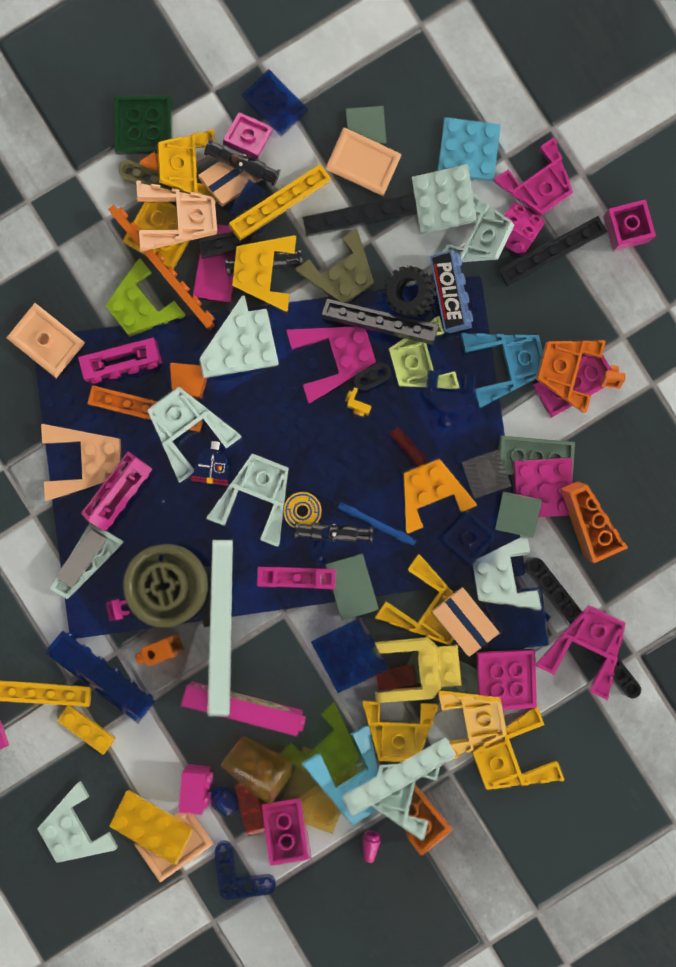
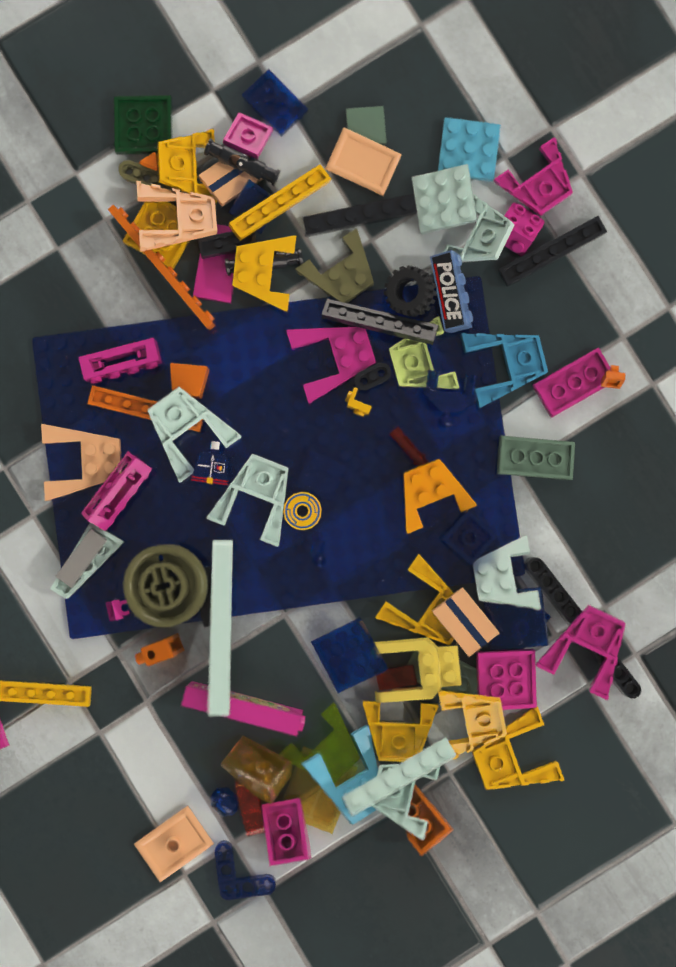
(45, 340): light nougat piece -> none
(66, 834): light aqua wing -> none
(86, 729): yellow plate -> none
(100, 676): clear blue brick -> none
(132, 307): lime wing -> none
(151, 827): yellow plate -> none
(194, 789): dark pink brick -> none
(240, 344): light aqua wing -> none
(296, 577): dark pink slope -> none
(346, 533): black piece -> none
(353, 587): sand green tile -> none
(370, 844): dark pink cone -> none
(399, 535): blue piece -> none
(486, 474): clear tile -> none
(518, 514): sand green tile -> none
(544, 481): dark pink plate -> none
(560, 367): orange wing -> none
(592, 526): orange wedge -> none
(629, 225): dark pink brick -> none

